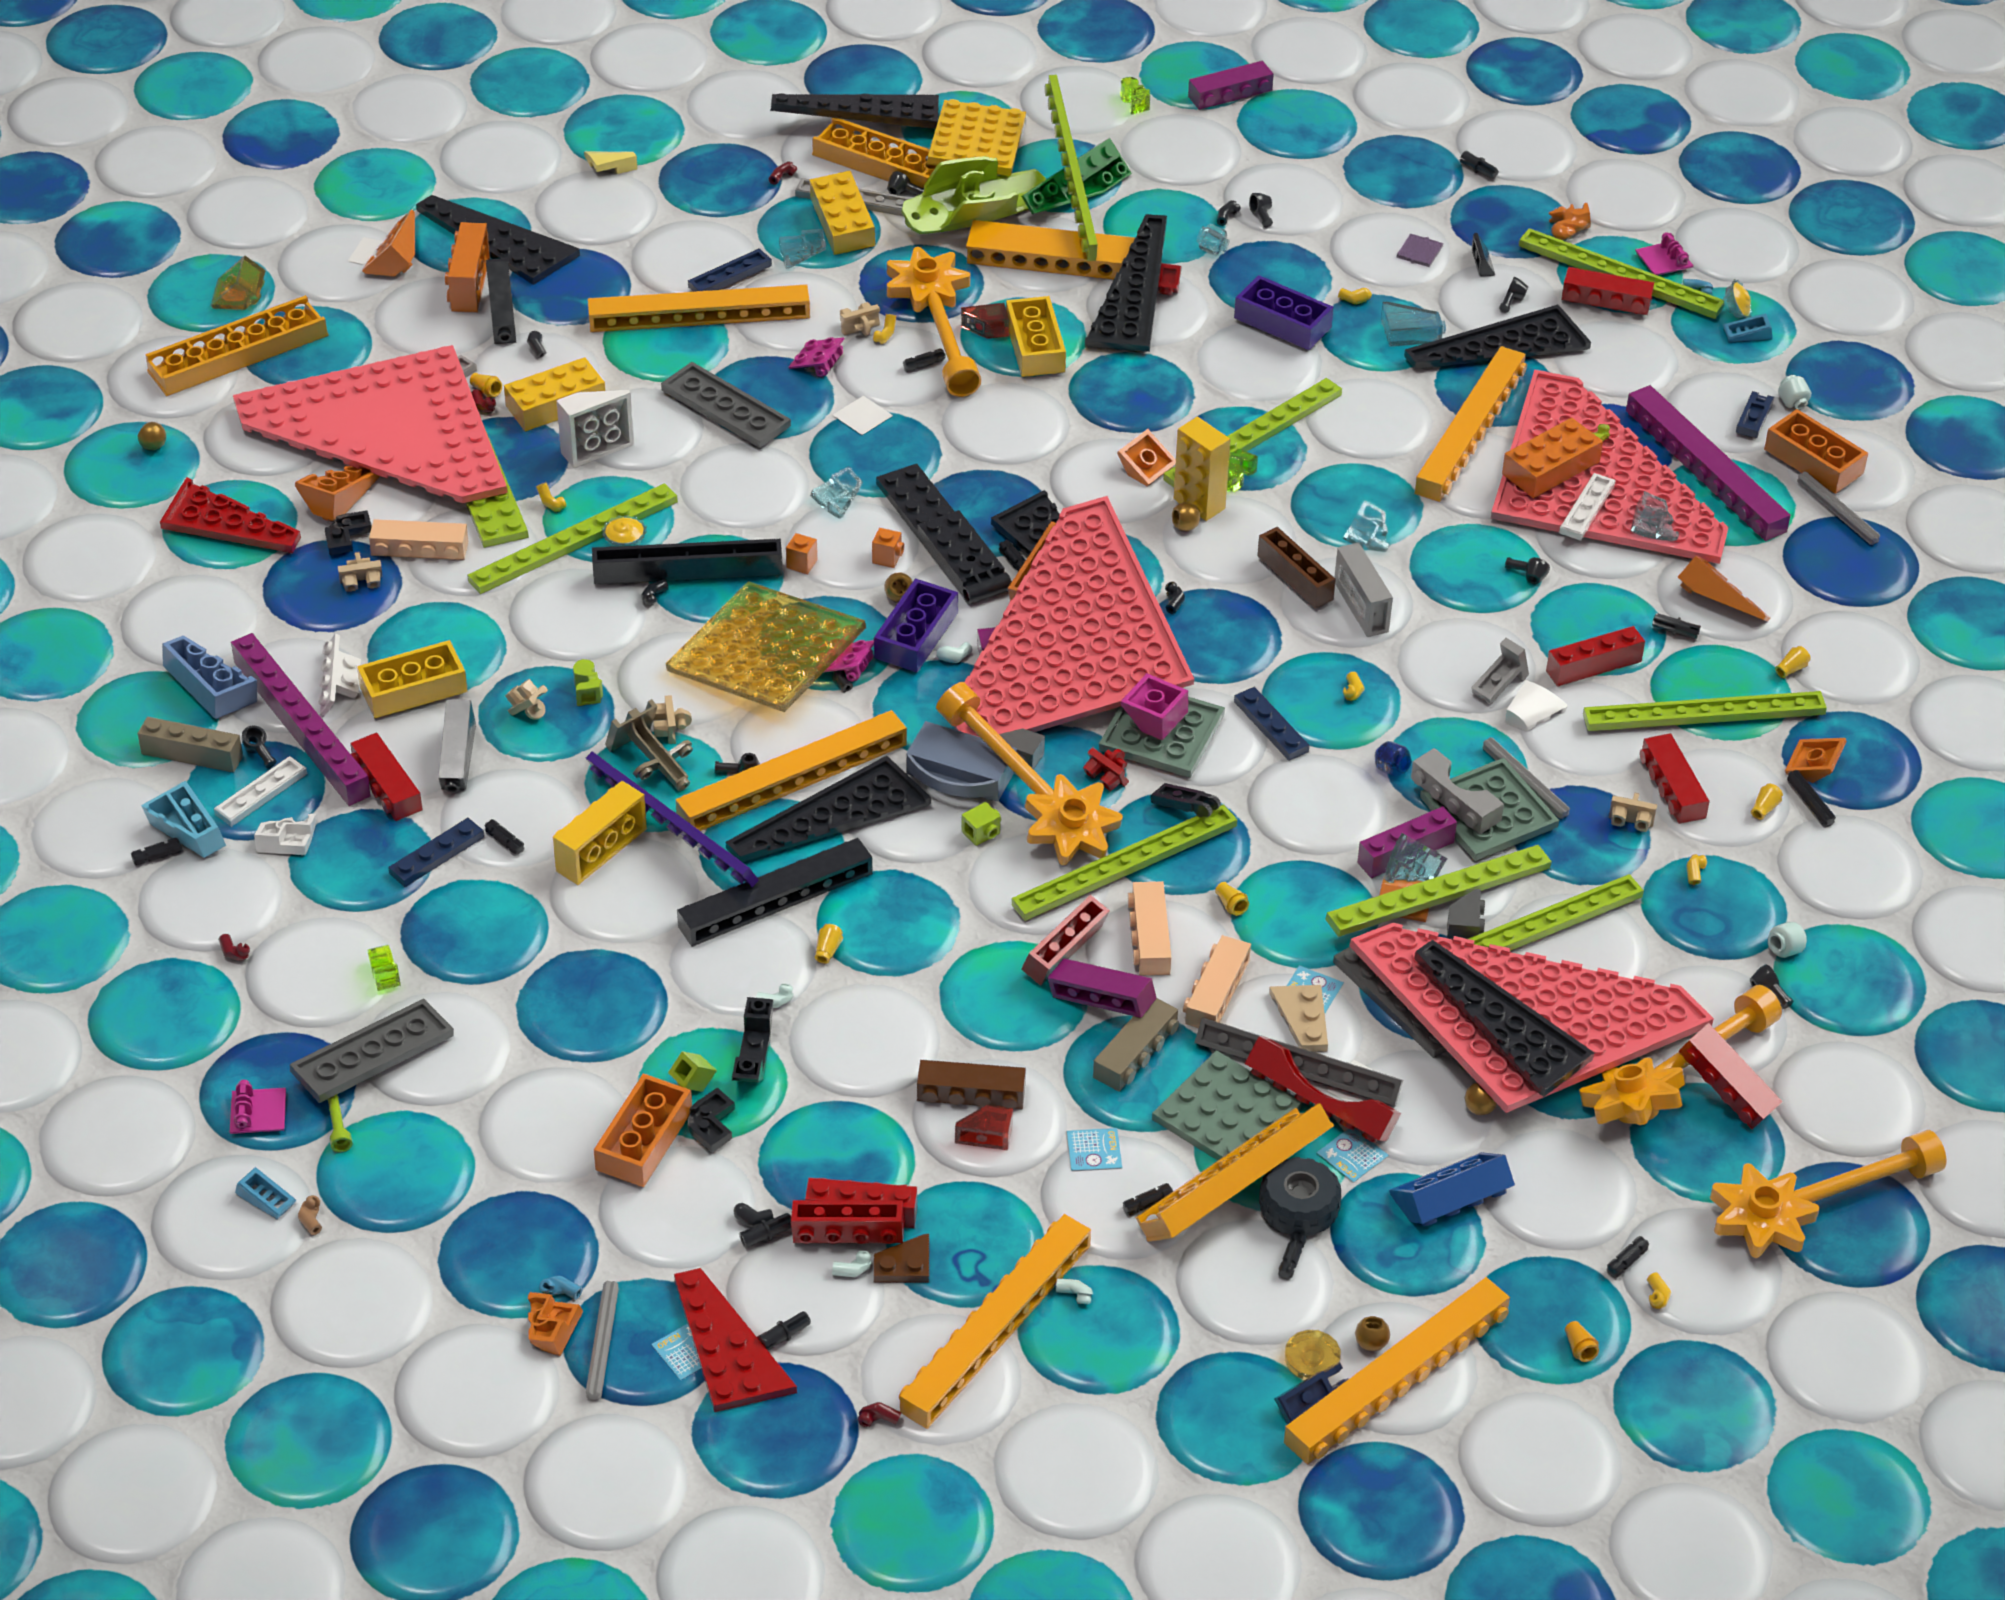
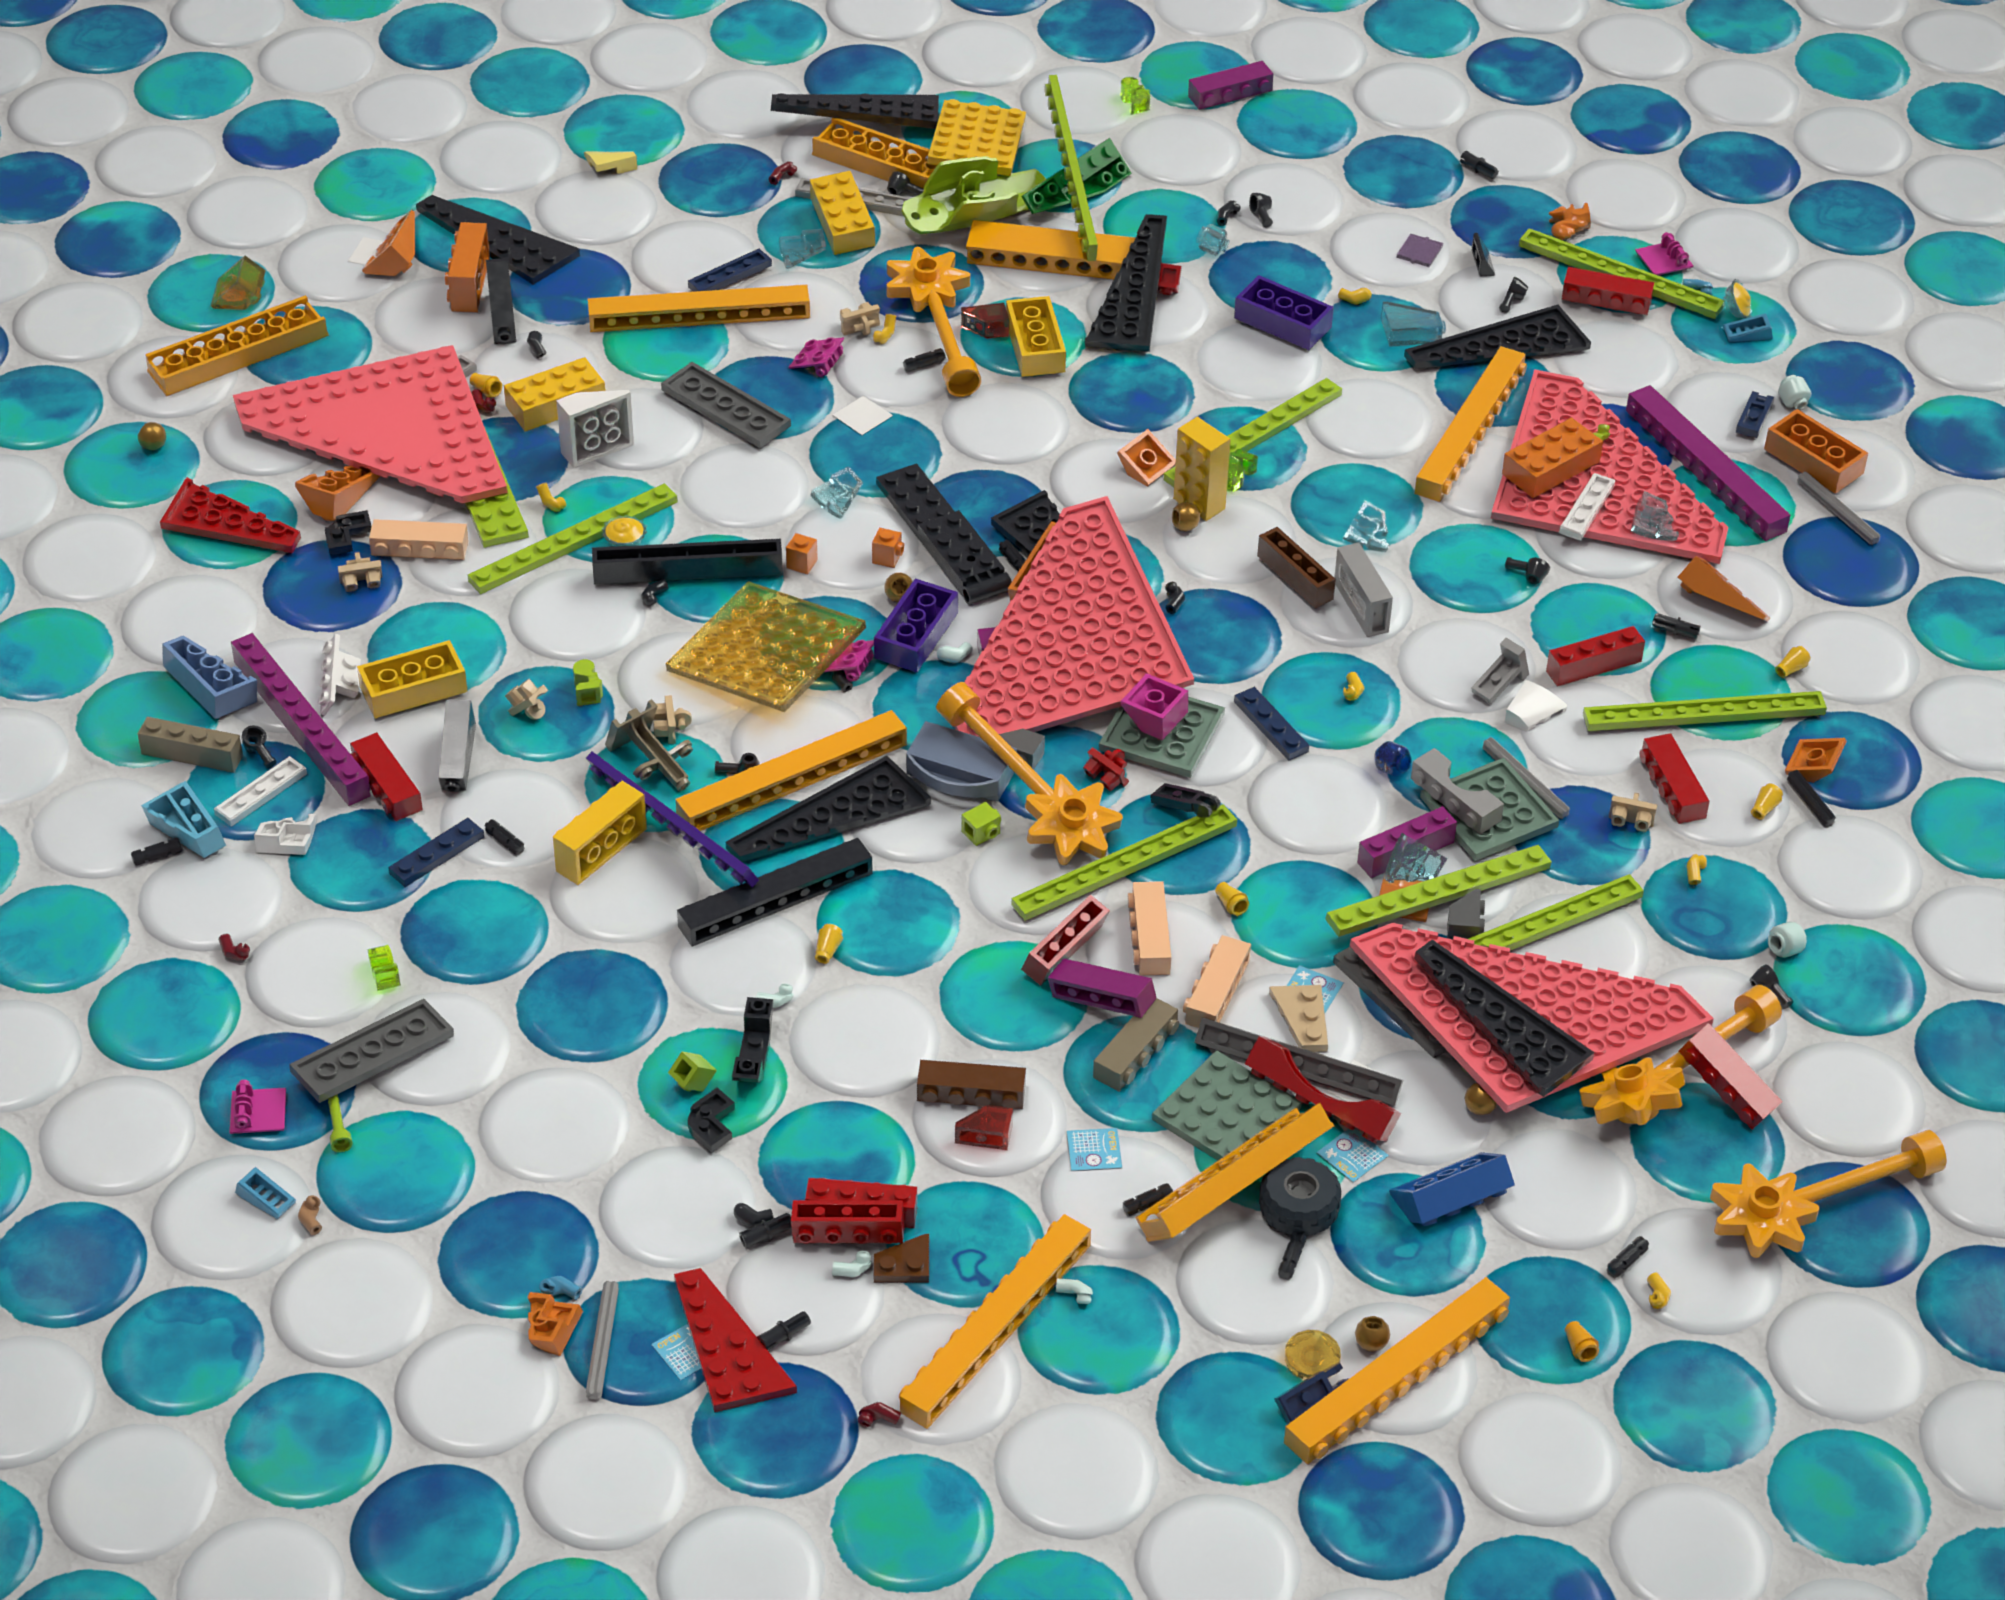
(643, 1130): orange brick -> none

